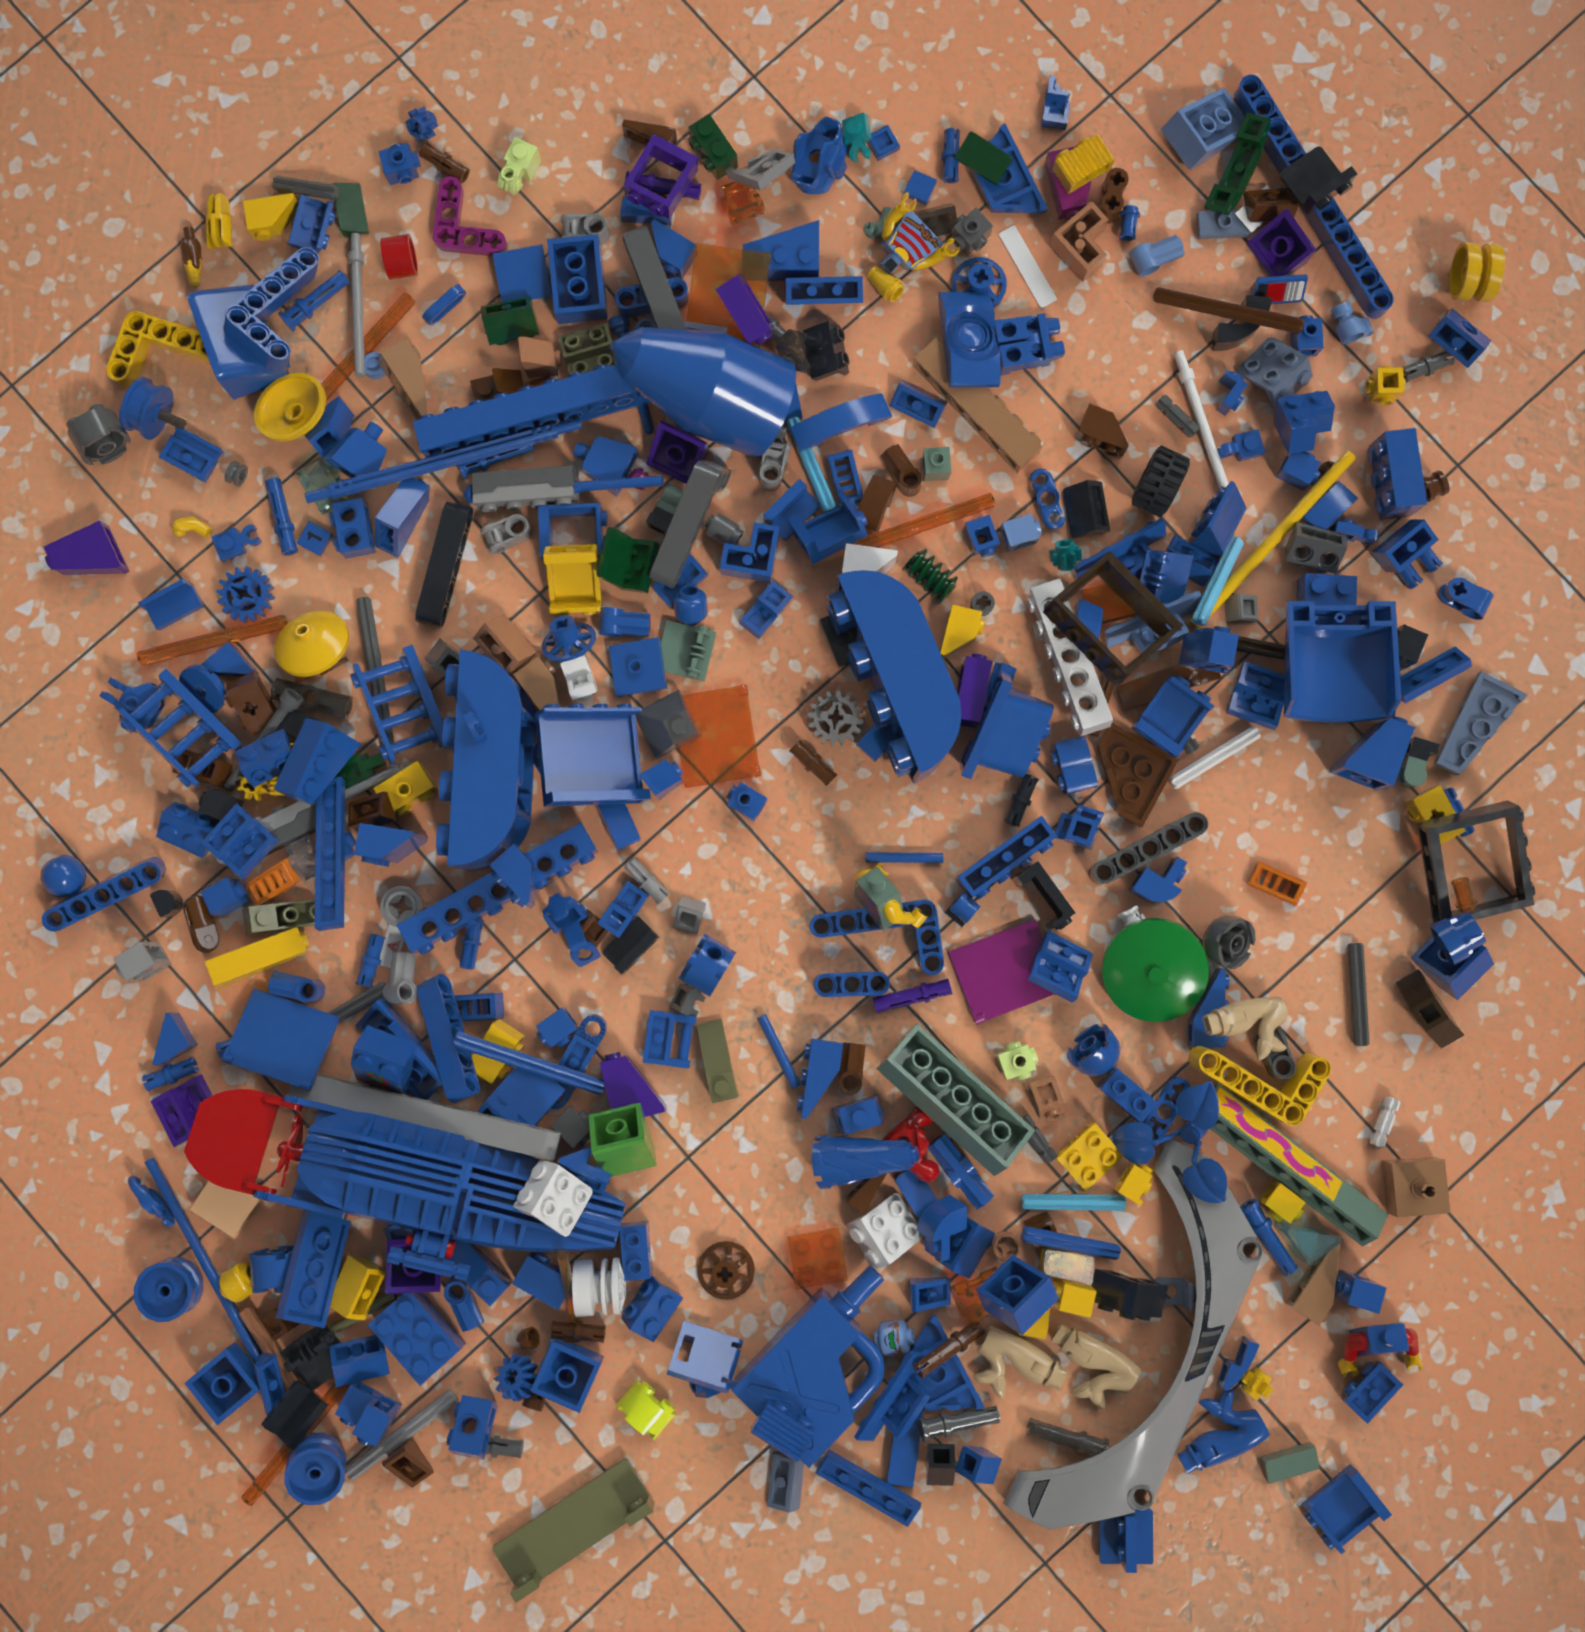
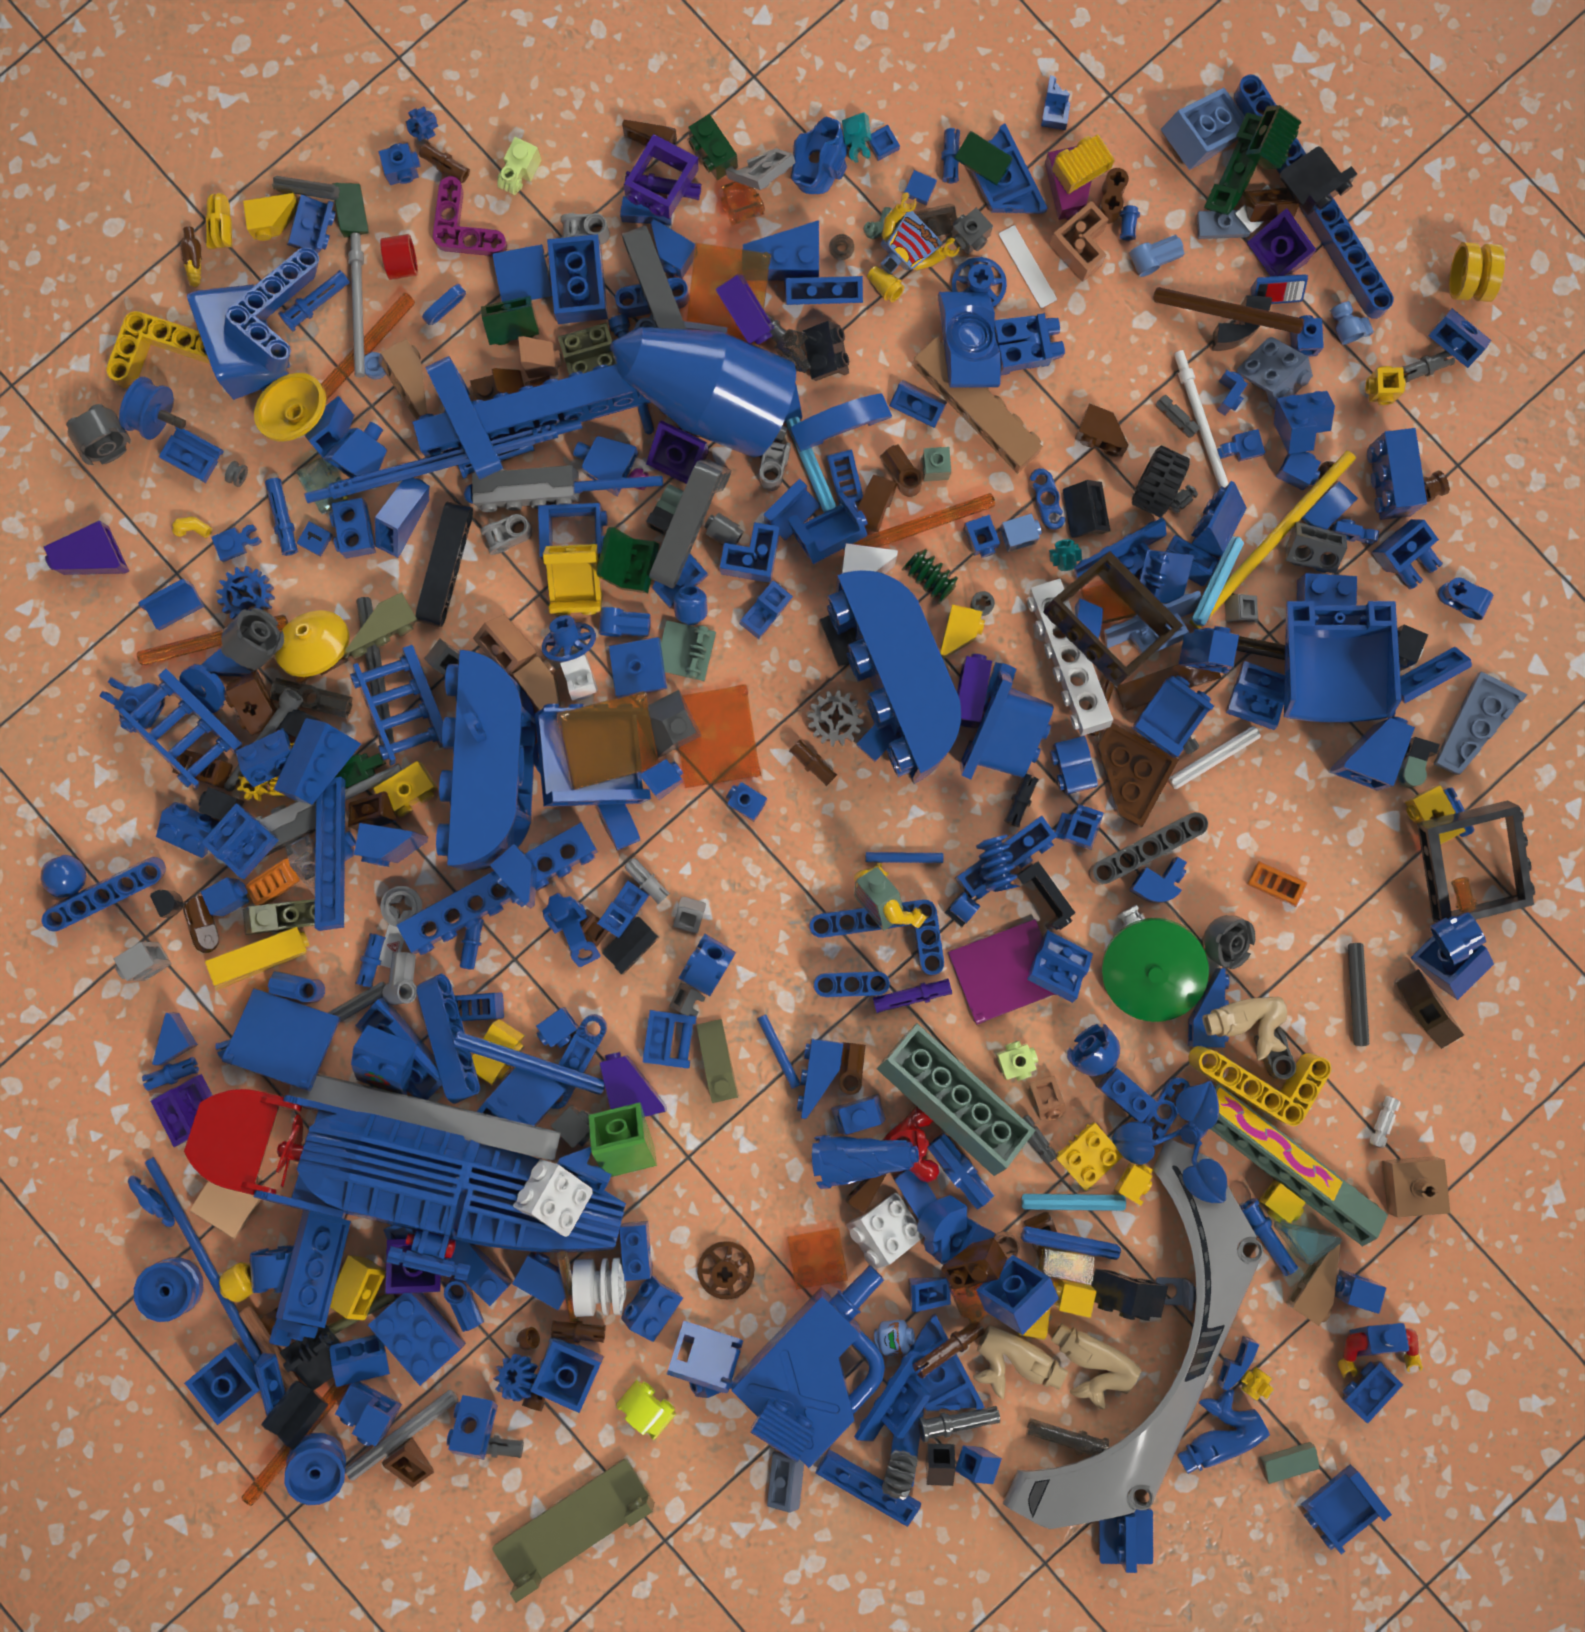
(252, 638): none -> dark grey brick
(286, 1330): none -> blue bracket
(386, 620): none -> olive slope
(464, 417): none -> blue beam
(608, 739): none -> clear orange piece
(841, 239): none -> clear smoke plate
(899, 1474): none -> dark grey gear
(975, 1264): none -> reddish brown slope
(997, 864): none -> blue piece
(1183, 498): none -> dark grey piece
(1273, 137): none -> dark green brick

